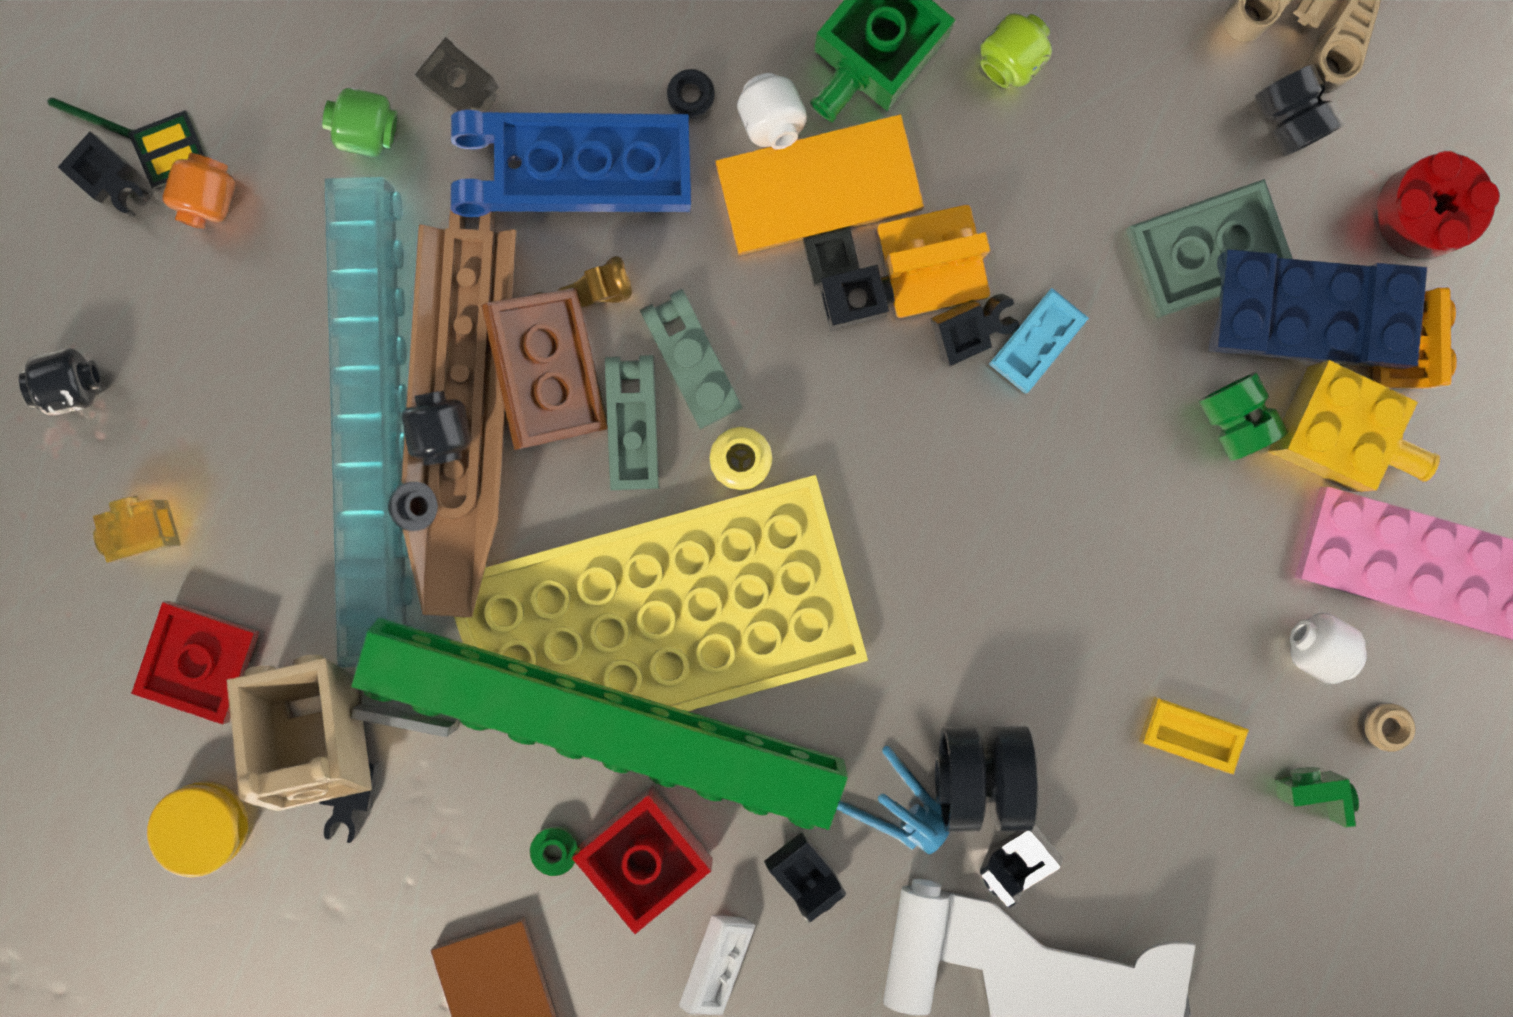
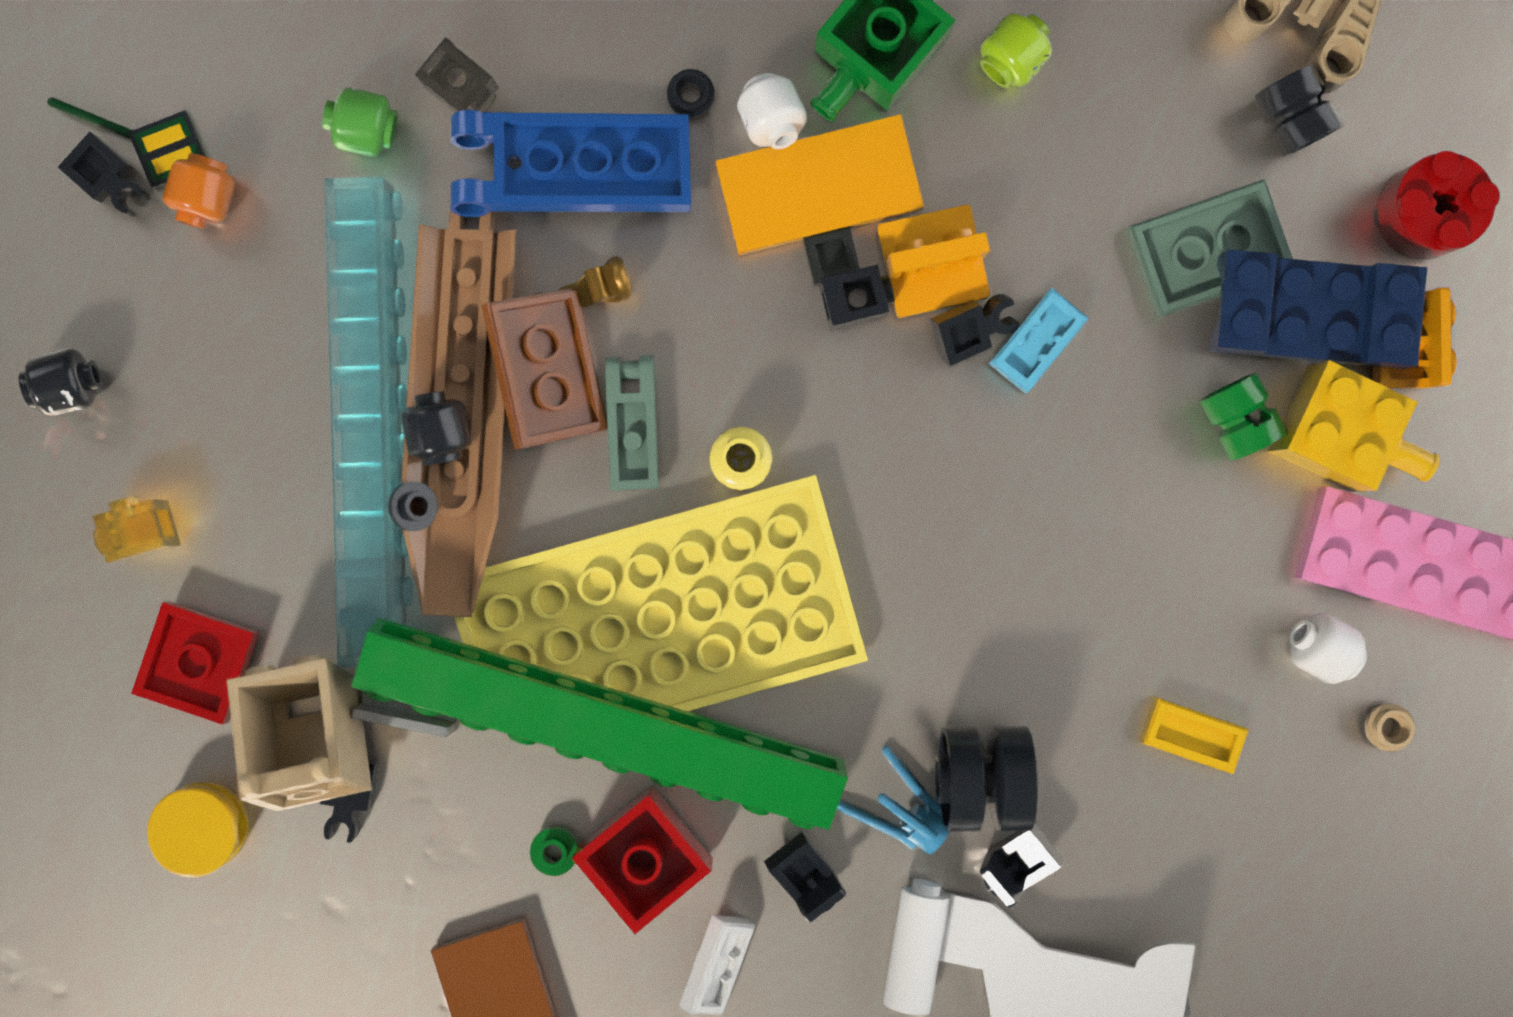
(692, 361): sand green plate -> none
(1312, 786): green bracket -> none

